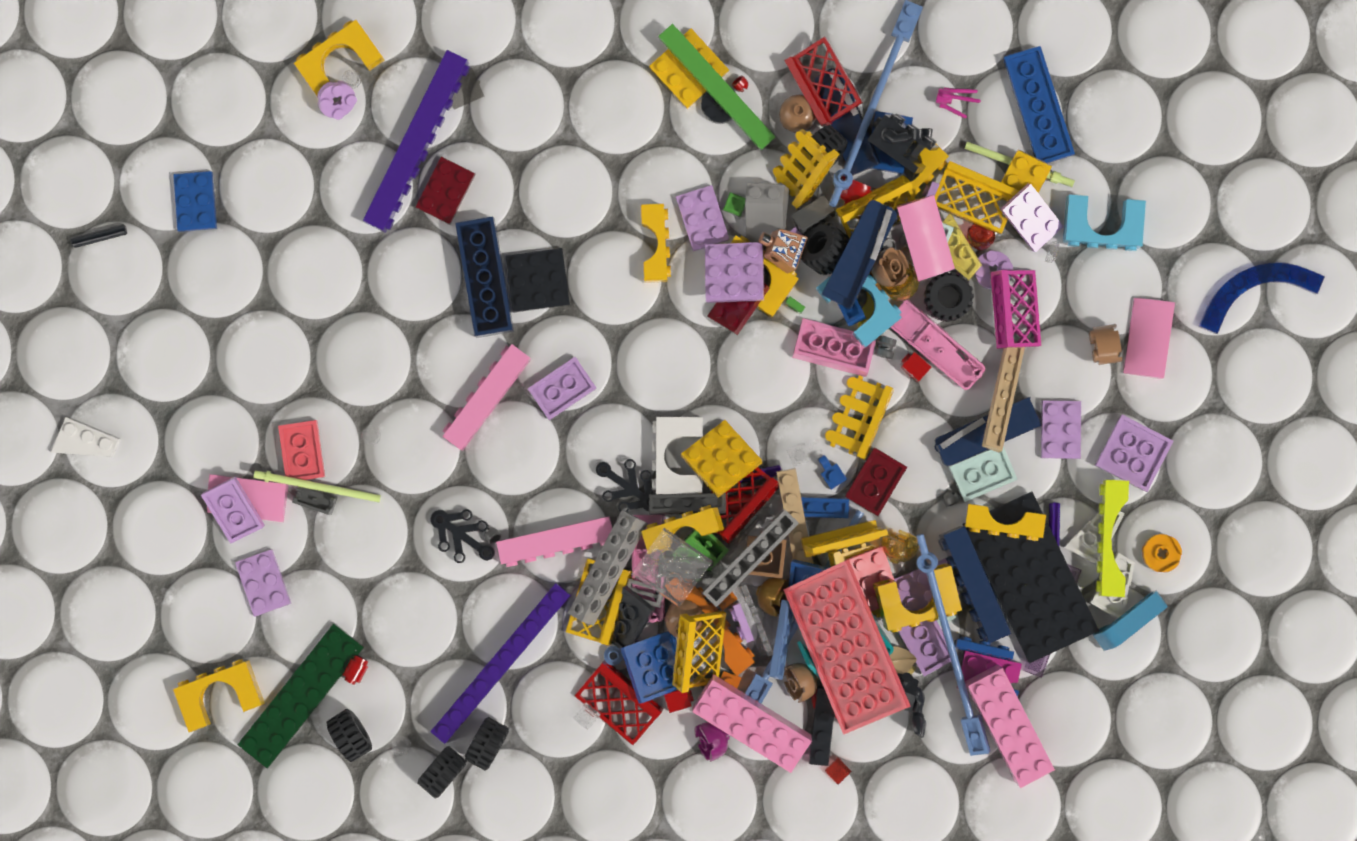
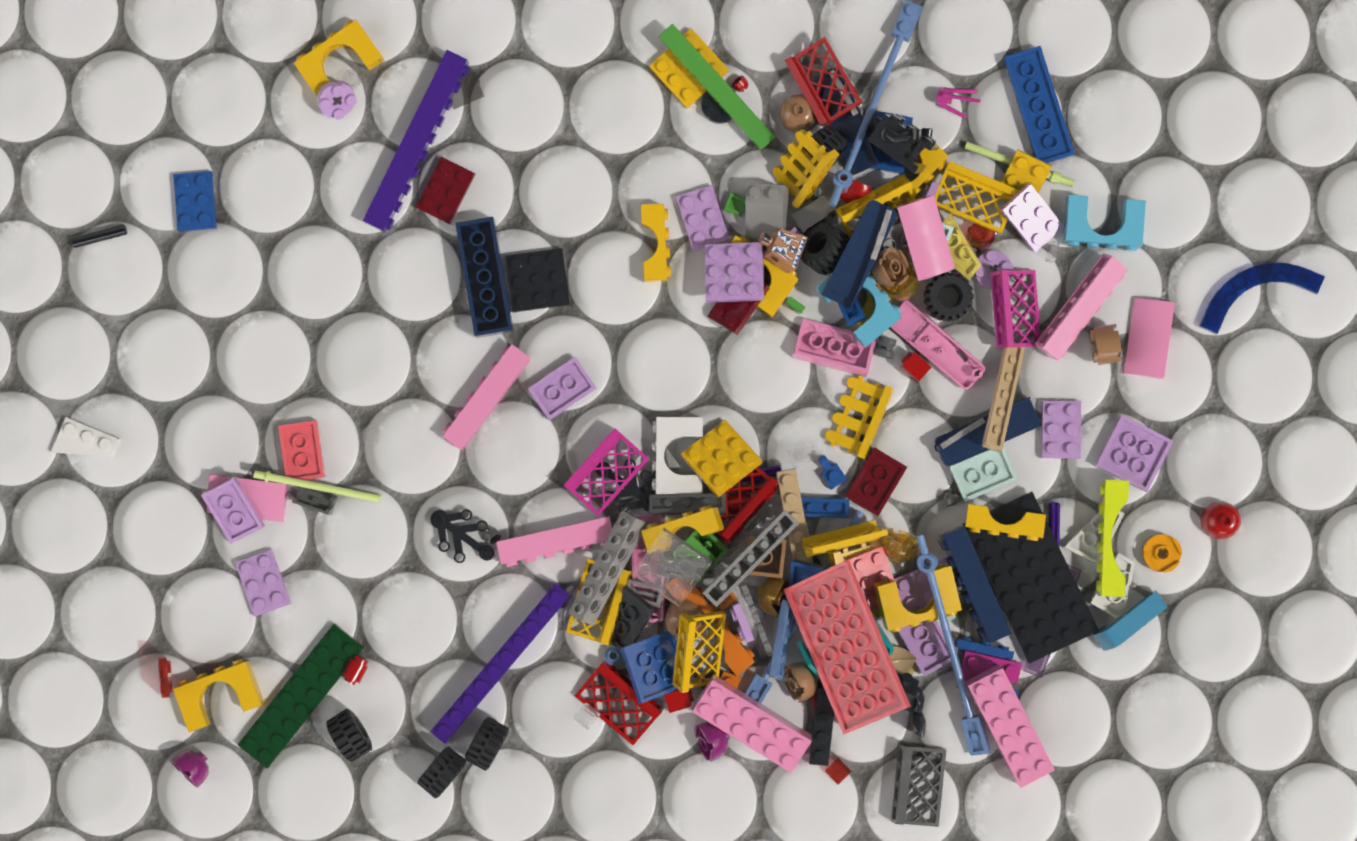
(165, 685): none -> clear red plate
(192, 766): none -> magenta cylinder
(591, 464): none -> dark pink fence
(902, 788): none -> dark grey fence
(1081, 307): none -> bright pink brick
(1221, 520): none -> red cylinder

